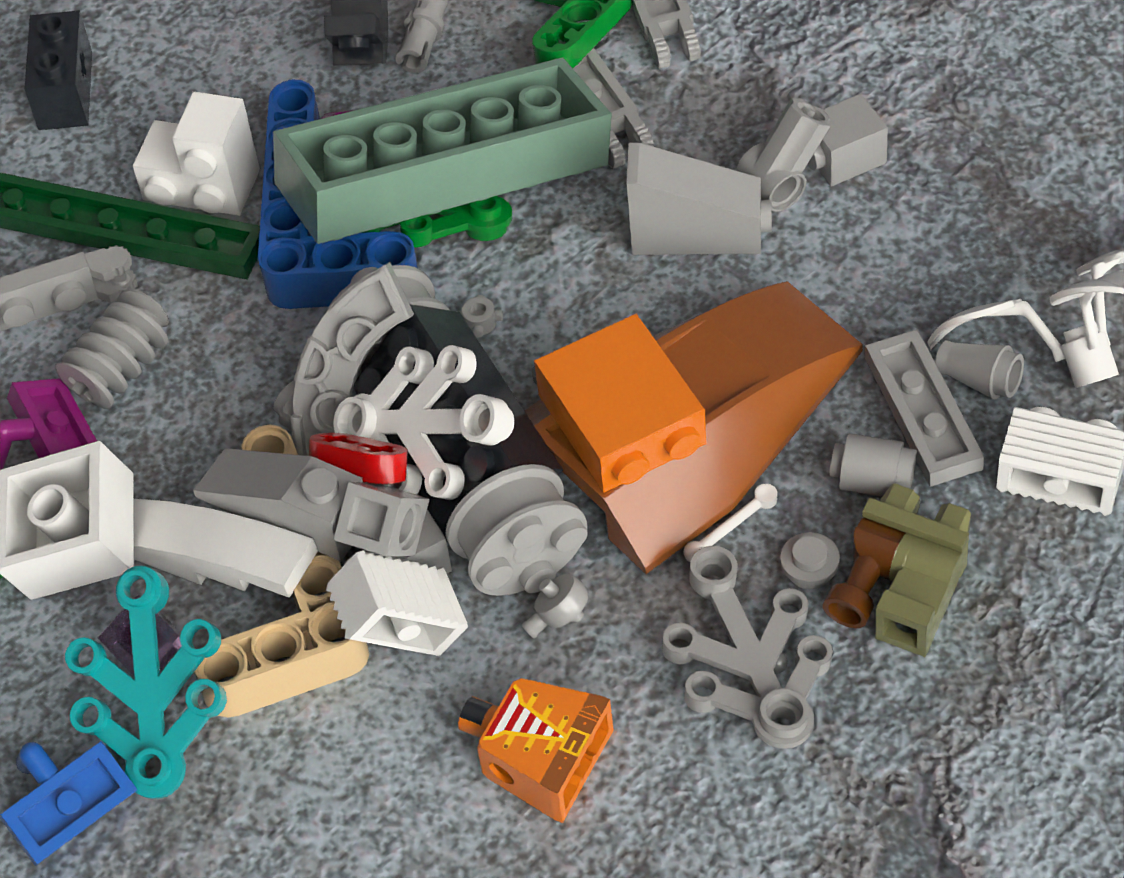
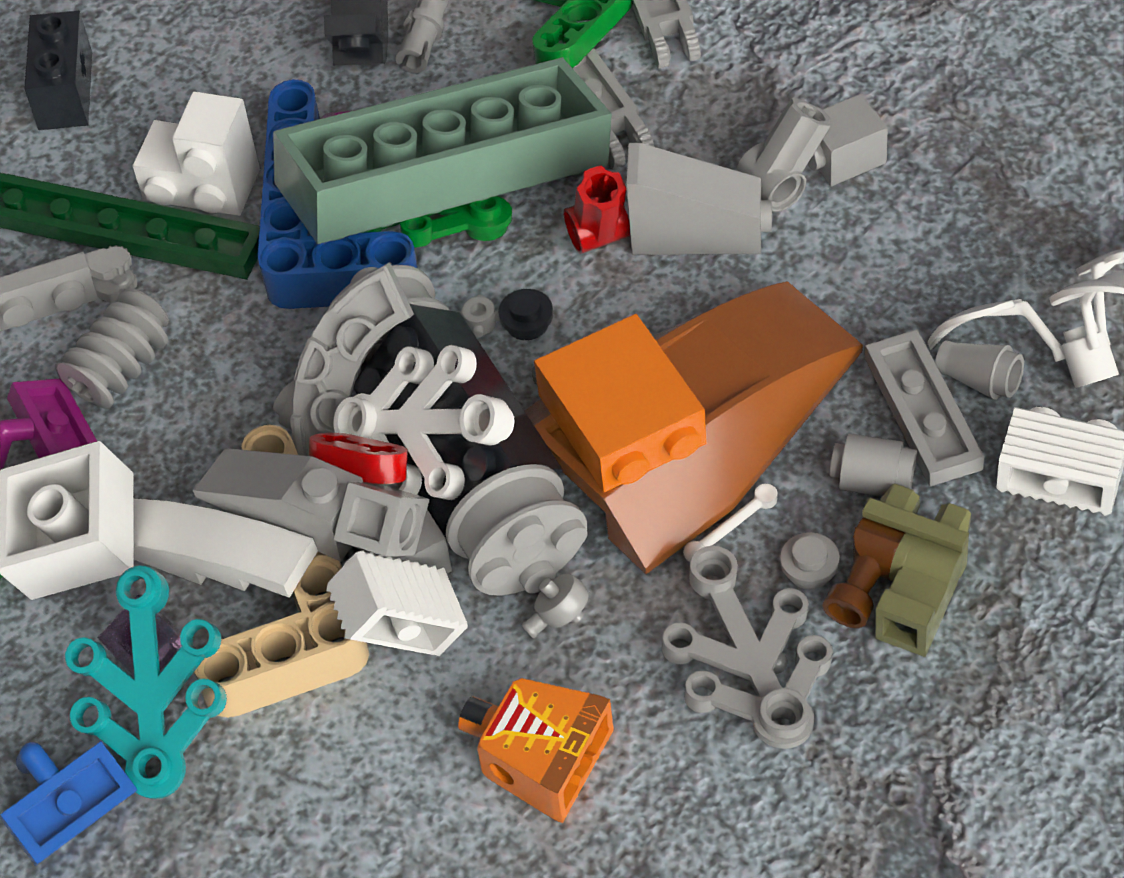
(526, 313): none -> black plate
(598, 211): none -> red piece

